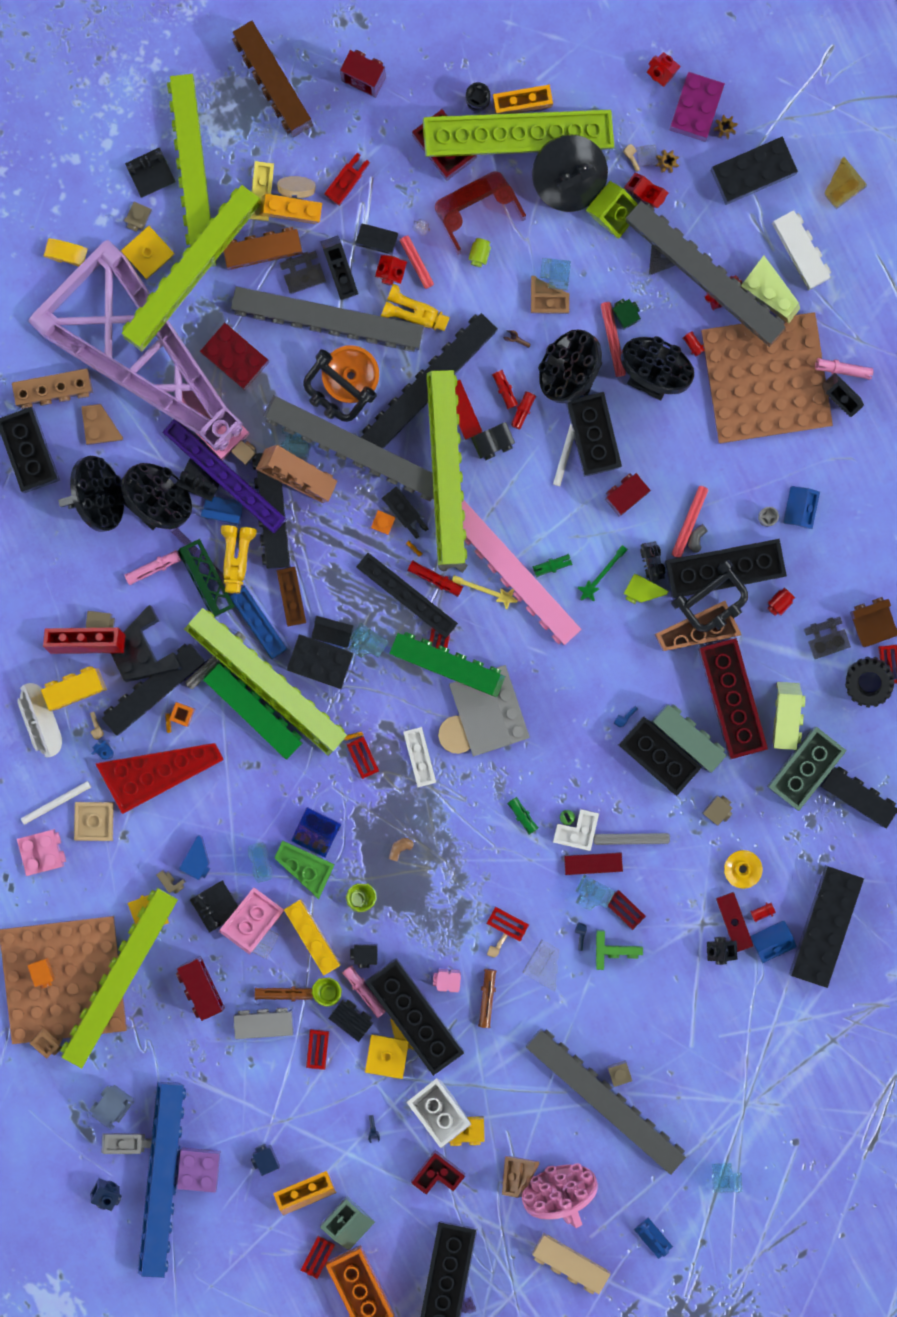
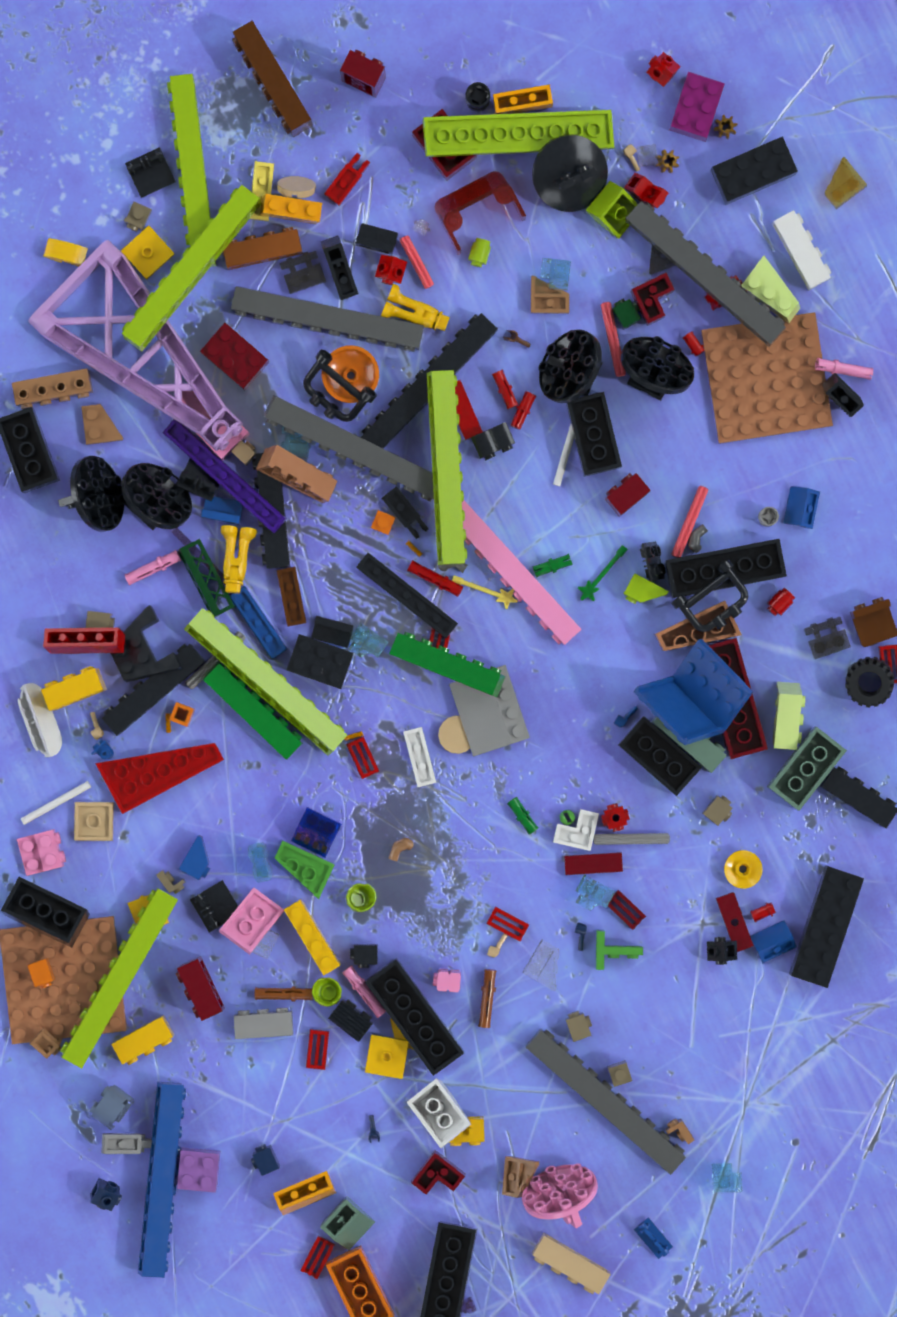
(45, 912): none -> black brick
(143, 1040): none -> yellow brick
(578, 1025): none -> dark tan brick
(608, 814): none -> red brick
(648, 296): none -> dark red brick
(683, 1133): none -> medium nougat bracket
(698, 697): none -> blue bracket

